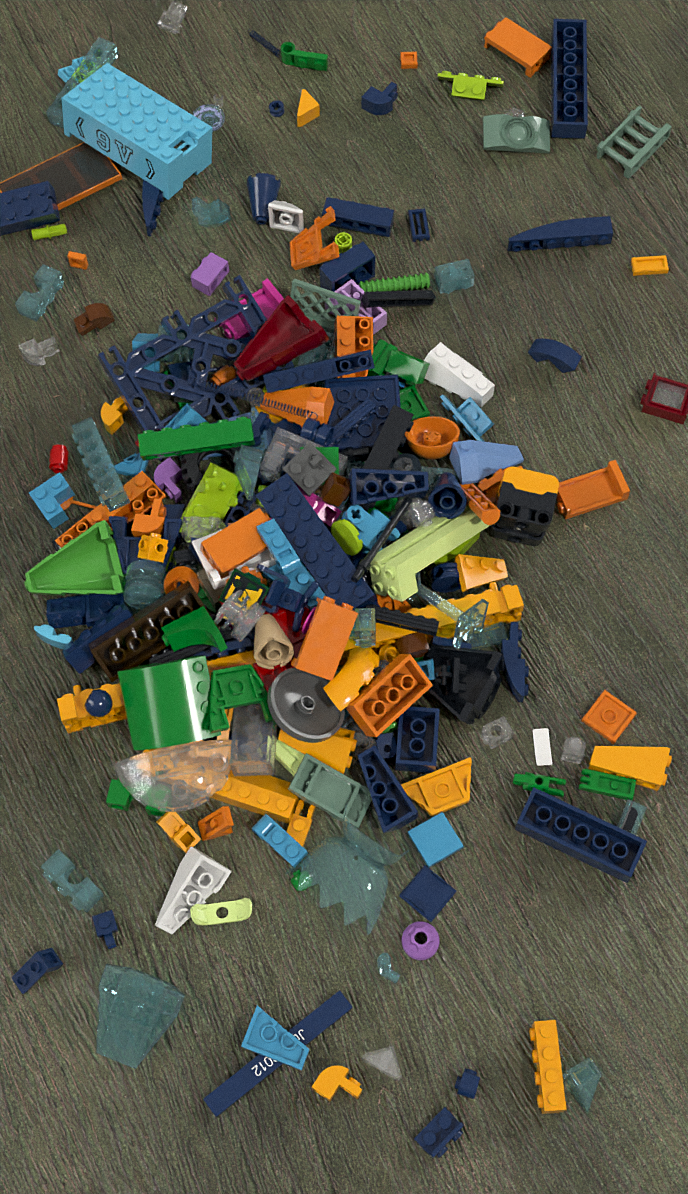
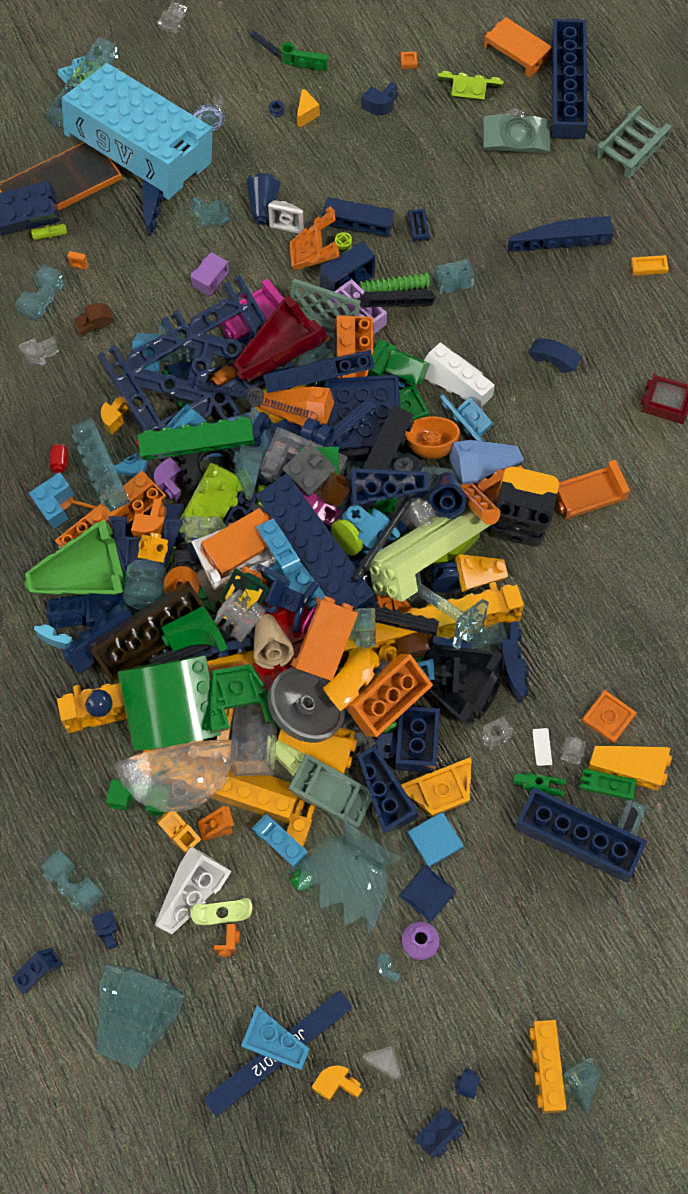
(232, 938): none -> orange bracket

